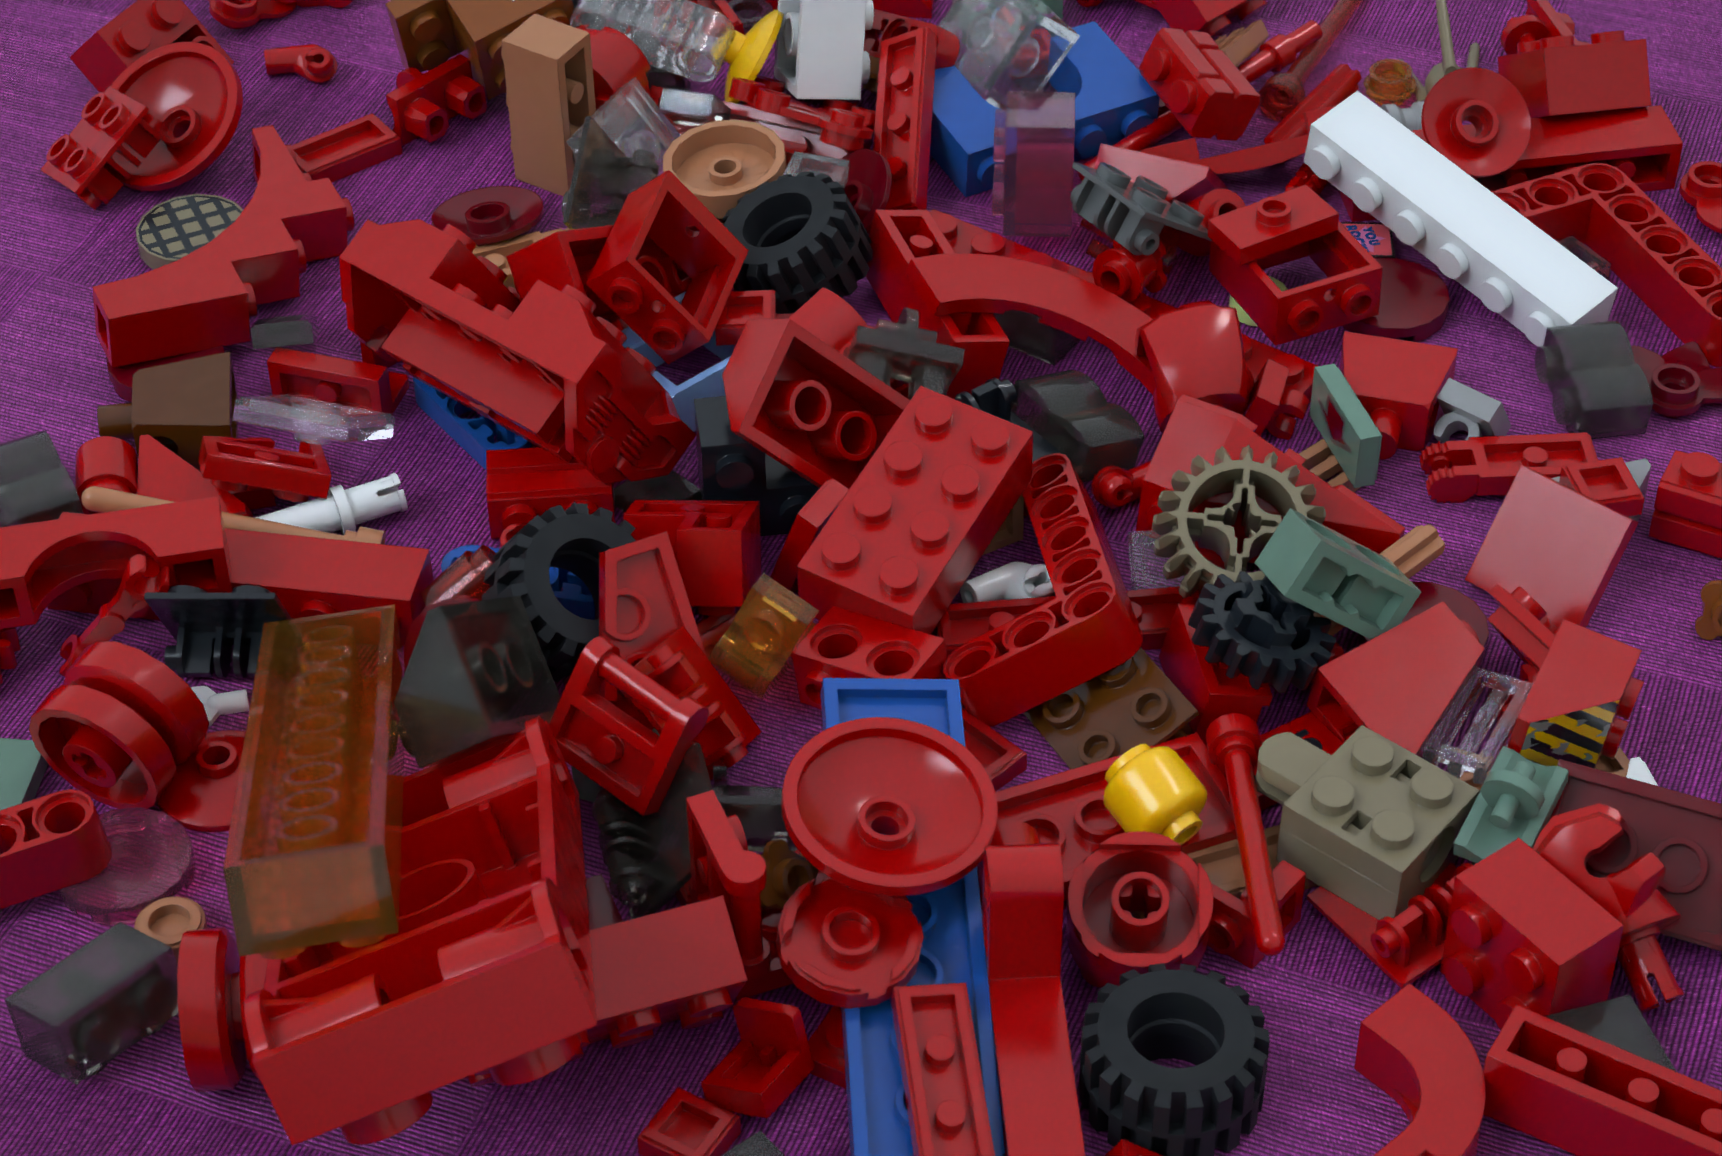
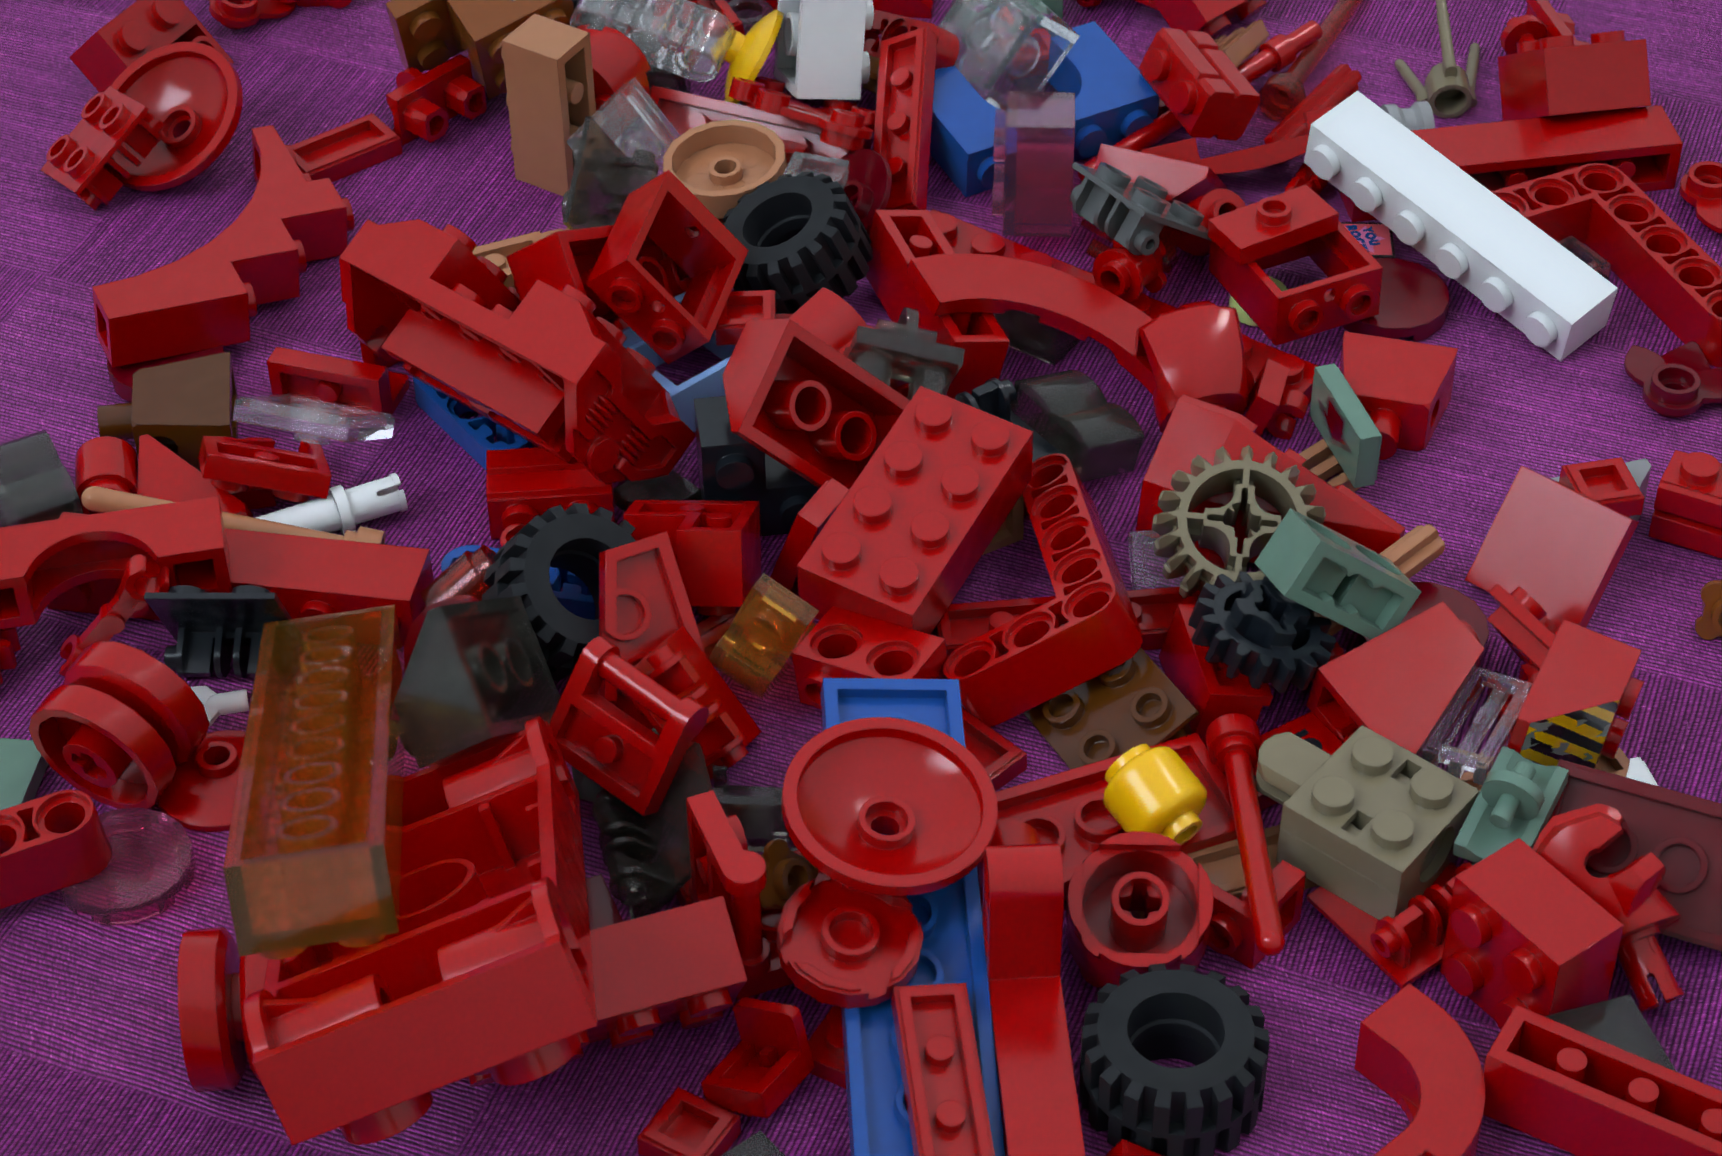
(96, 1002): clear smoke brick -> none
(169, 919): nougat tile -> none
(182, 226): tile -> none
(284, 331): clear smoke tile -> none
(304, 60): red arm -> none
(491, 213): dark red dish -> none
(692, 107): clear smoke tile -> none
(1009, 582): white arm -> none
(1118, 486): red arm -> none
(1390, 82): clear orange plate -> none
(1469, 411): light grey tile -> none
(1492, 462): red hinge -> none
(1493, 109): red dish -> none
(1594, 380): clear smoke brick -> none

